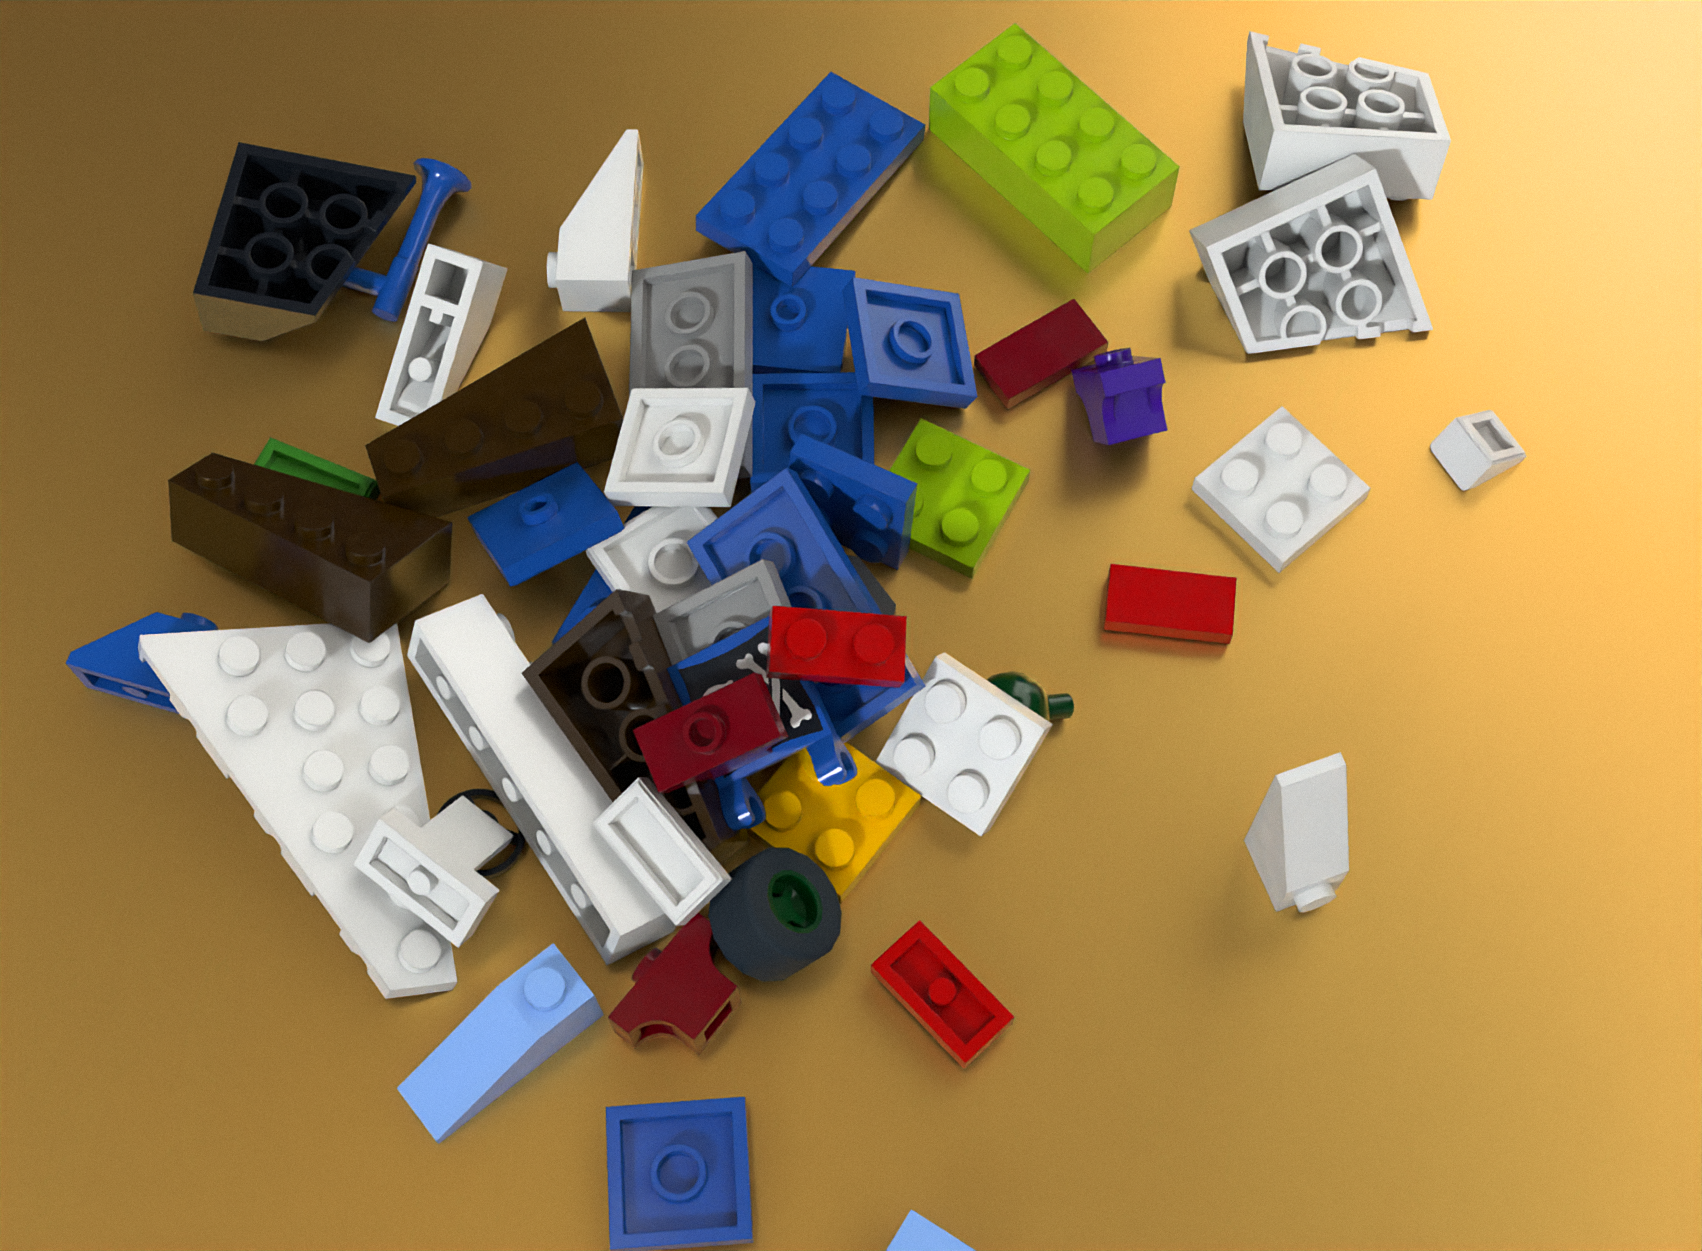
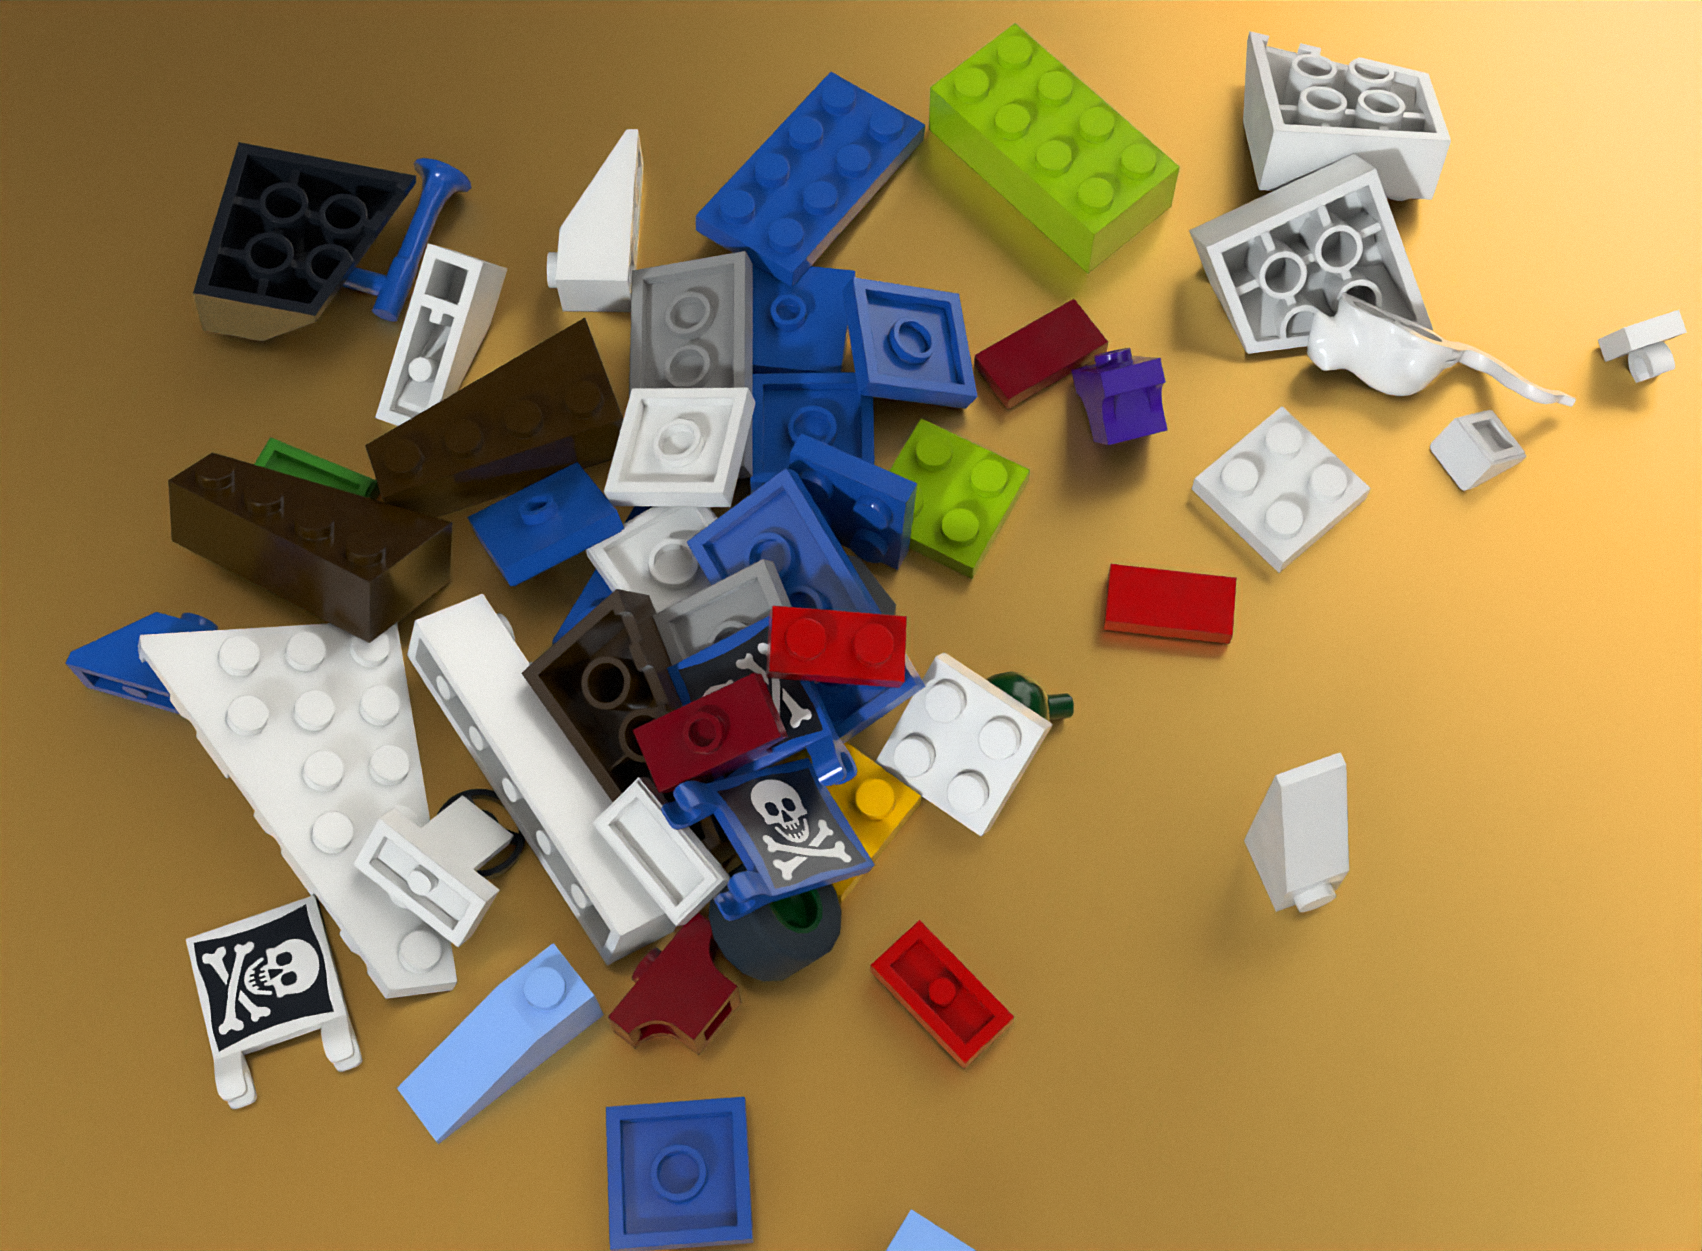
(268, 985): none -> flag
(781, 829): none -> flag
(1402, 355): none -> white animal
(1645, 345): none -> white tile

